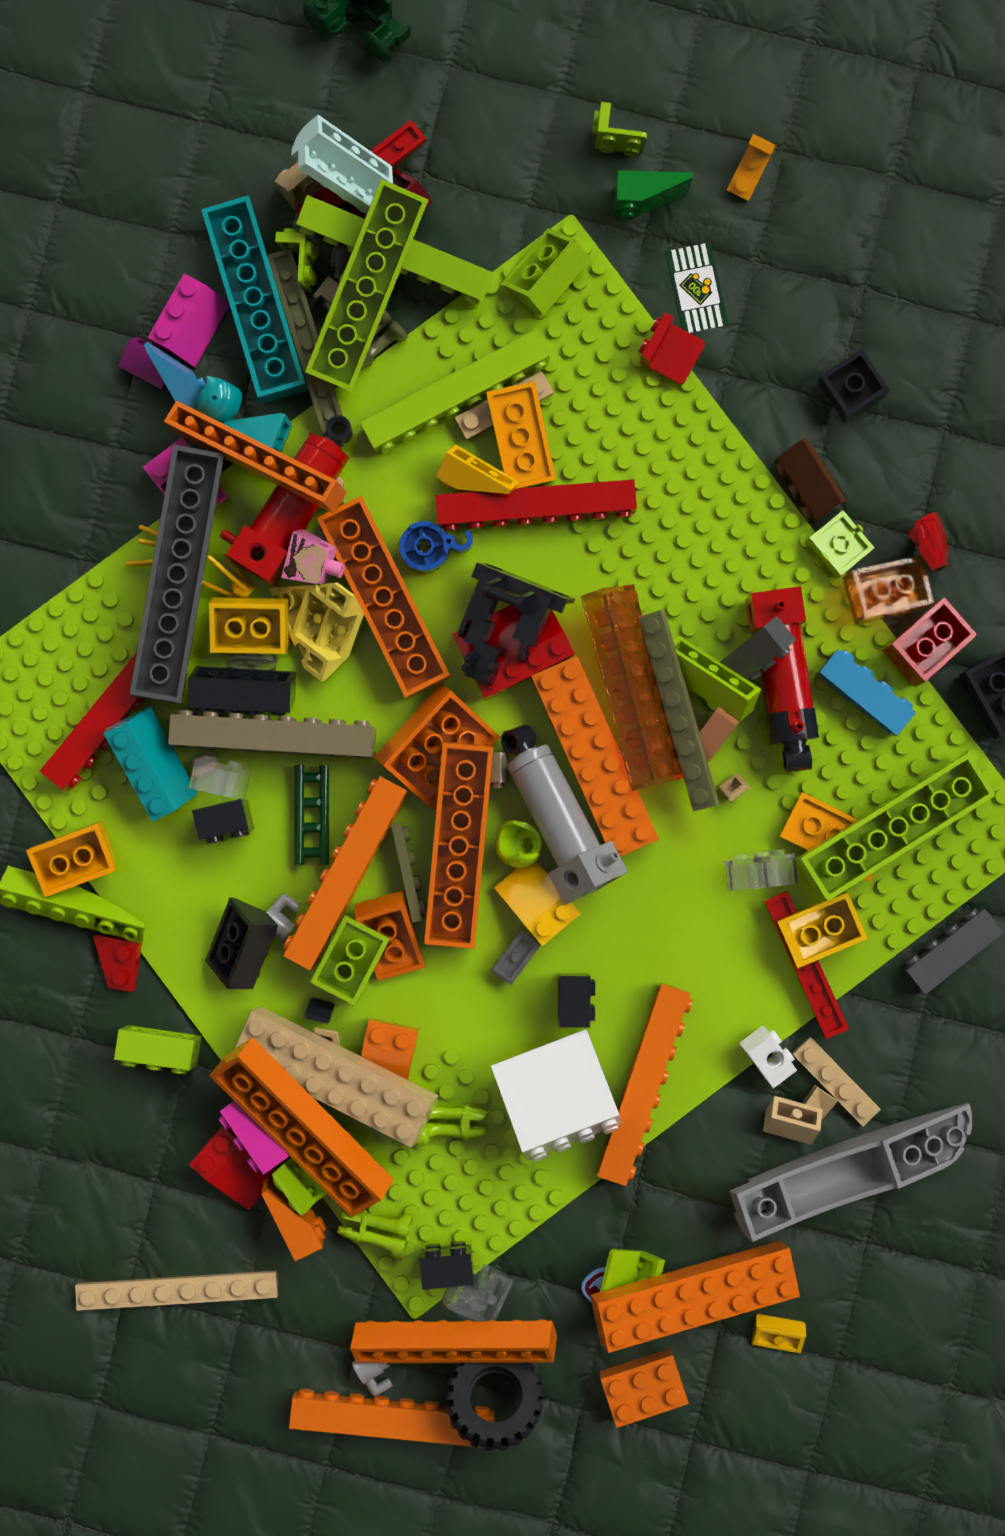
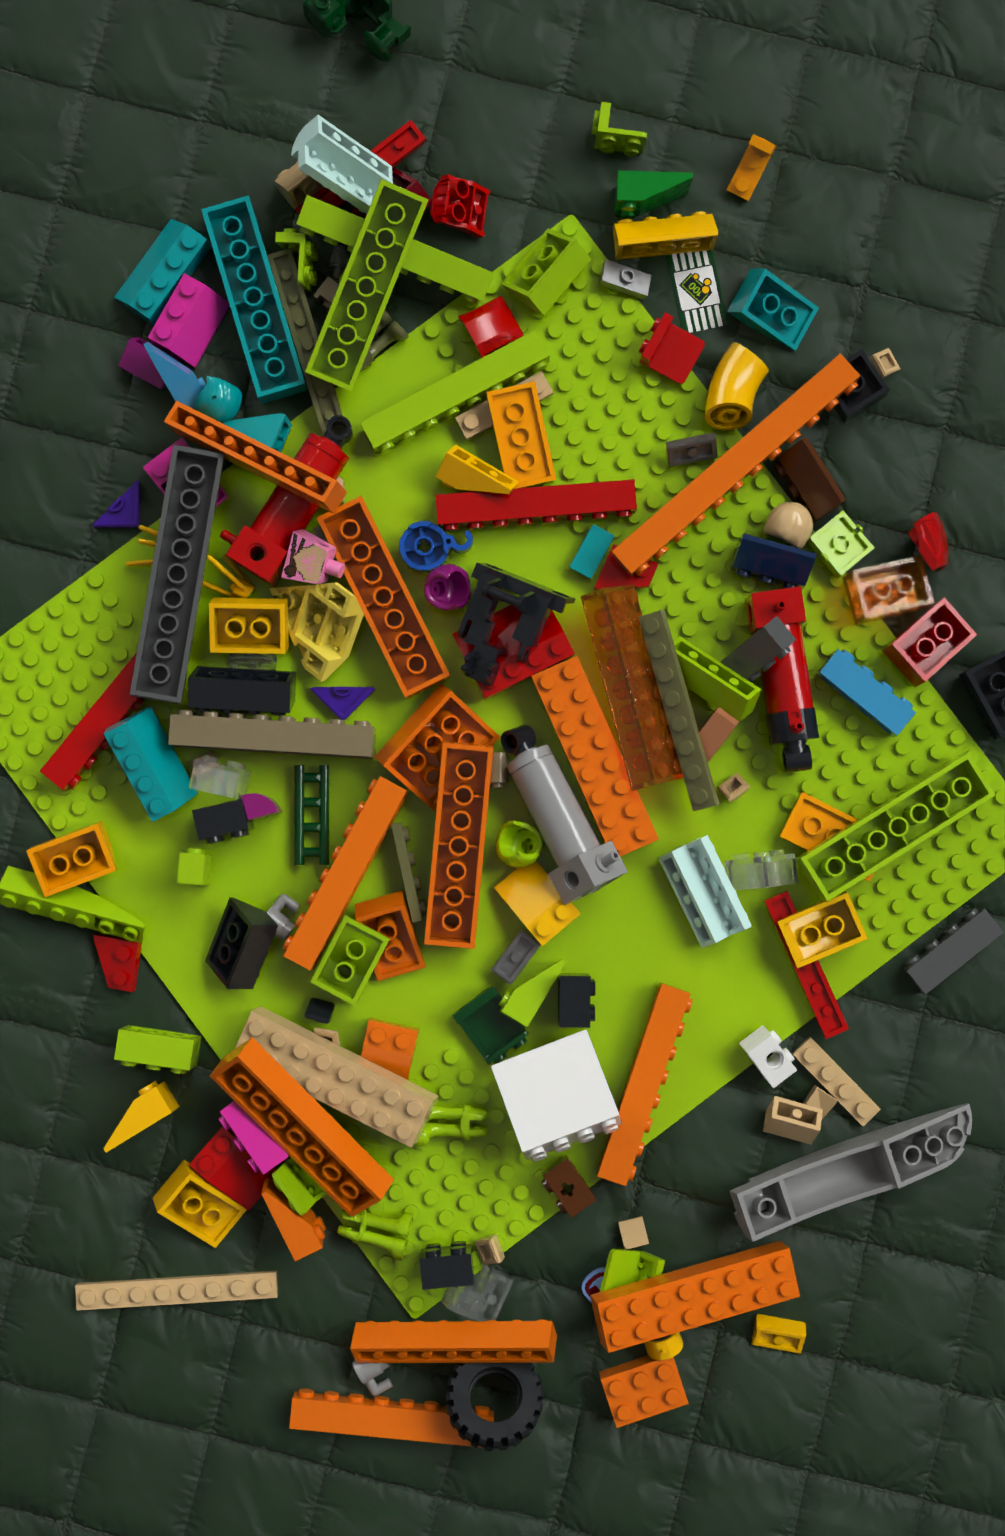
(124, 511): none -> dark purple tile
(151, 1106): none -> yellow slope
(154, 279): none -> teal slope
(194, 867): none -> lime brick
(197, 1205): none -> yellow slope
(260, 806): none -> magenta brick
(342, 700): none -> dark purple tile
(447, 587): none -> magenta piece
(460, 205): none -> red slope
(489, 1028): none -> dark green panel
(490, 1250): none -> tan slope
(491, 326): none -> red slope
(527, 998): none -> lime slope
(581, 1194): none -> reddish brown brick
(591, 551): none -> teal tile
(614, 575): none -> red wing
(625, 279): none -> flat silver plate
(633, 1232): none -> tan slope
(664, 236): none -> yellow slope
(664, 1347): none -> yellow piece
(691, 449): none -> flat silver plate
(704, 891): none -> light aqua brick
(734, 388): none -> yellow brick
(735, 465): none -> orange brick
(772, 562): none -> dark blue slope
(773, 308): none -> teal slope
(789, 523): none -> tan piece
(884, 363): none -> tan slope

